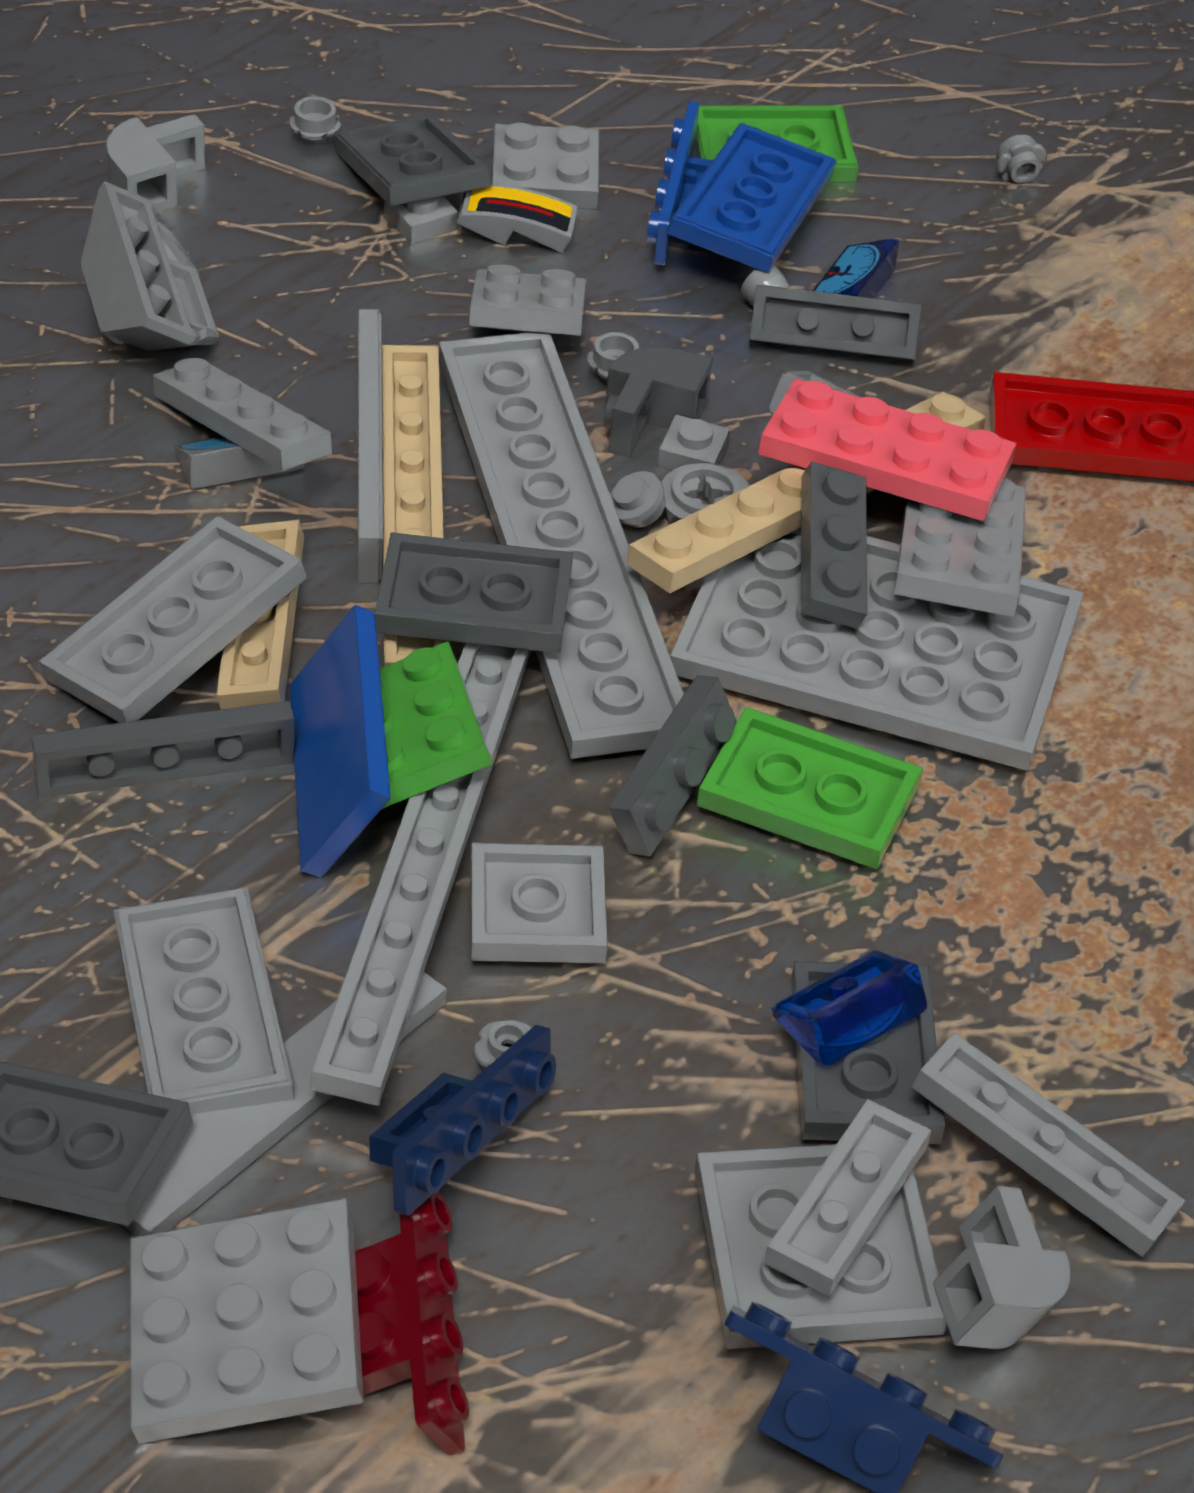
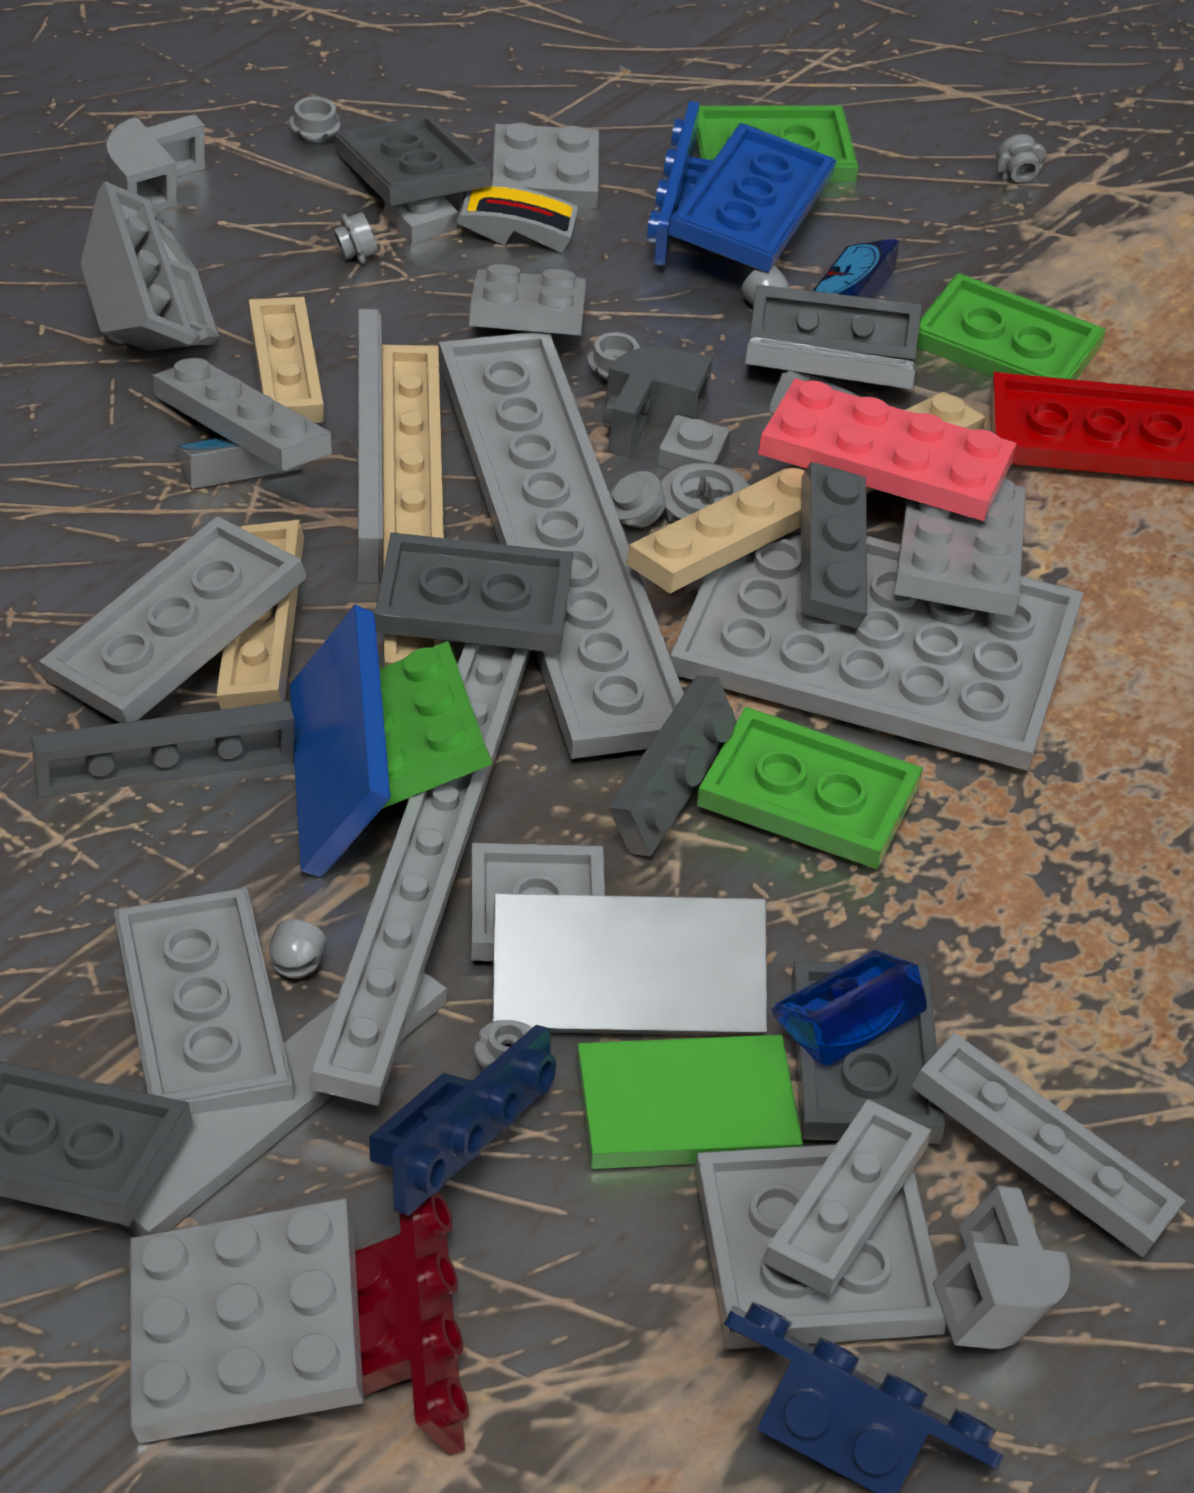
(286, 355): none -> tan plate
(297, 948): none -> light grey hinge
(355, 237): none -> light grey plate
(631, 964): none -> tile
(685, 1098): none -> bright green tile
(831, 362): none -> light grey tile
(1006, 332): none -> bright green tile

